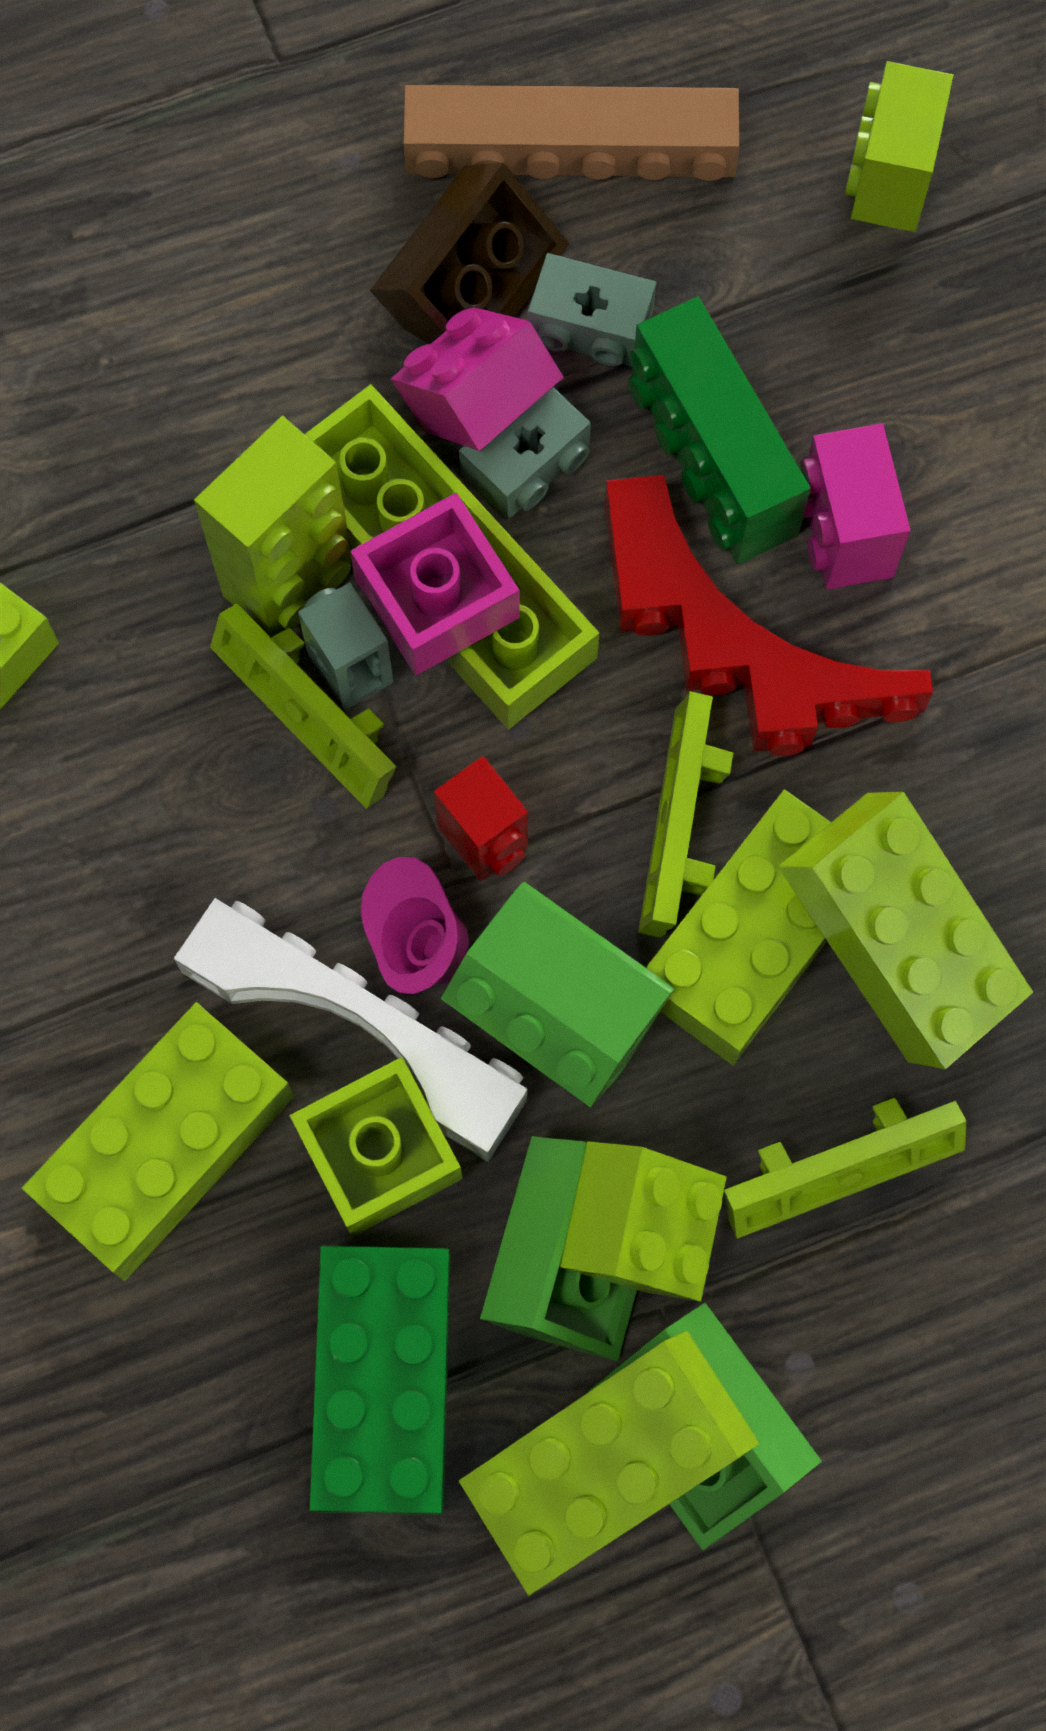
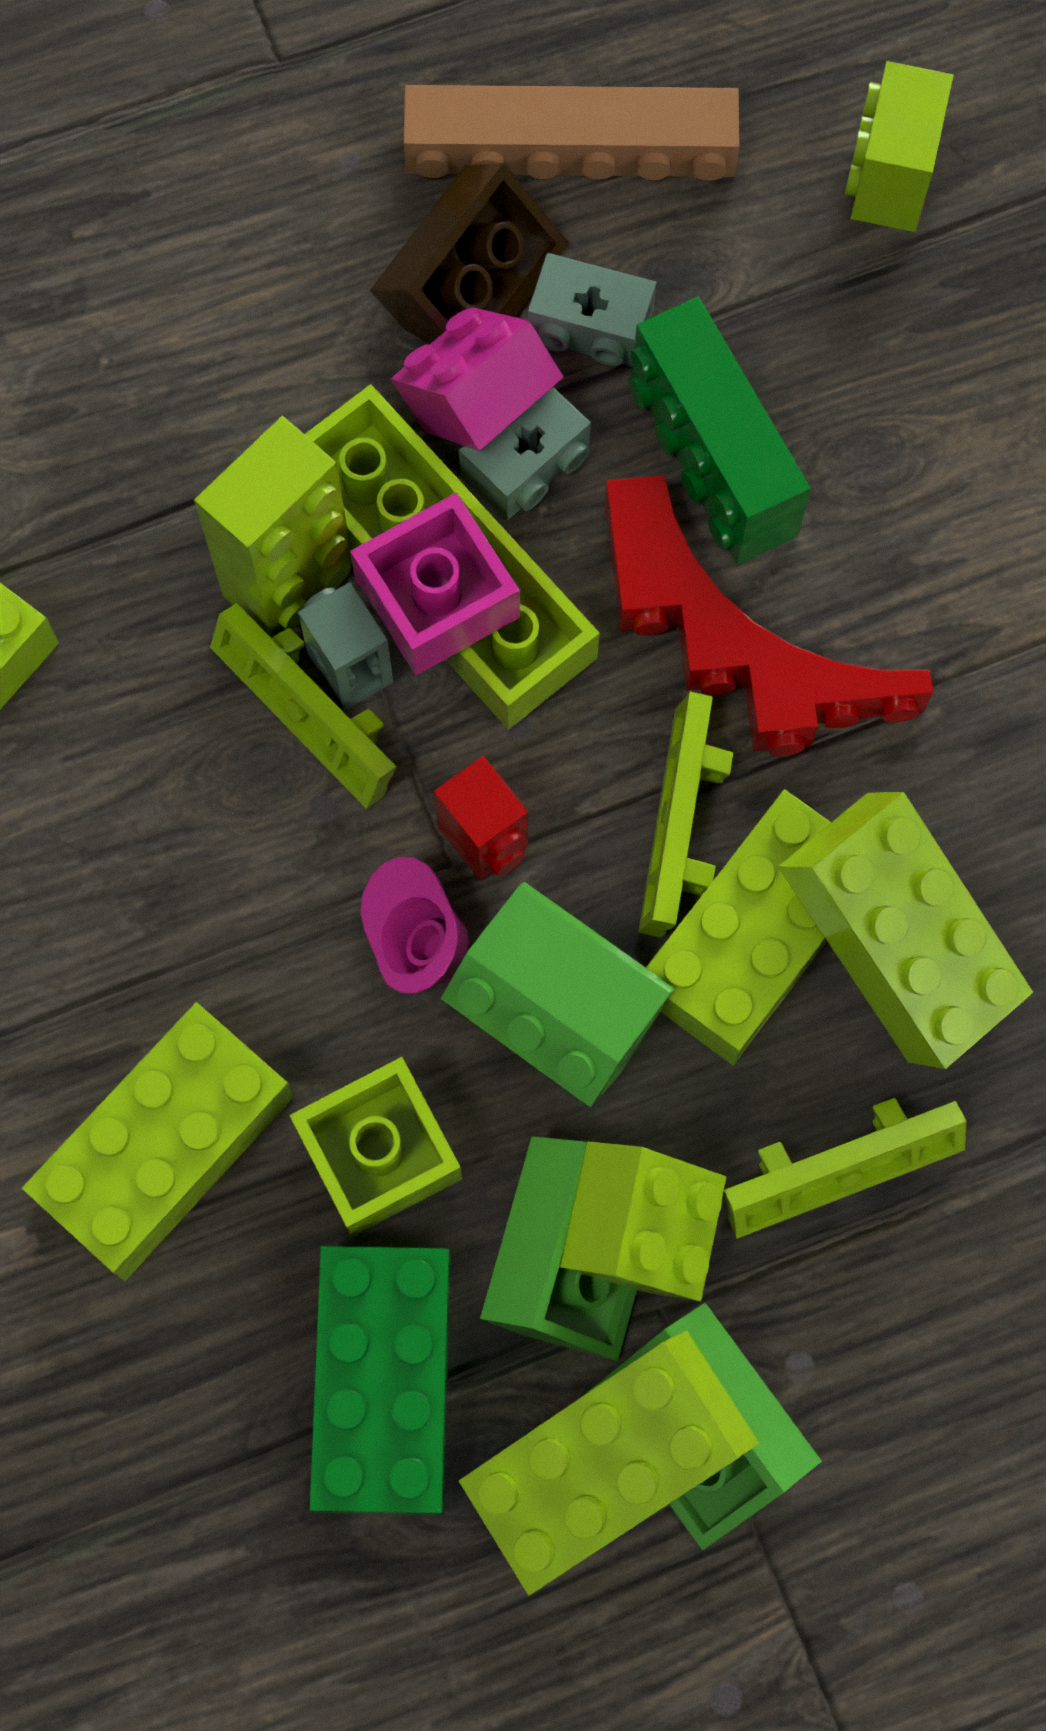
(249, 964): white arch -> none
(854, 507): dark pink brick -> none

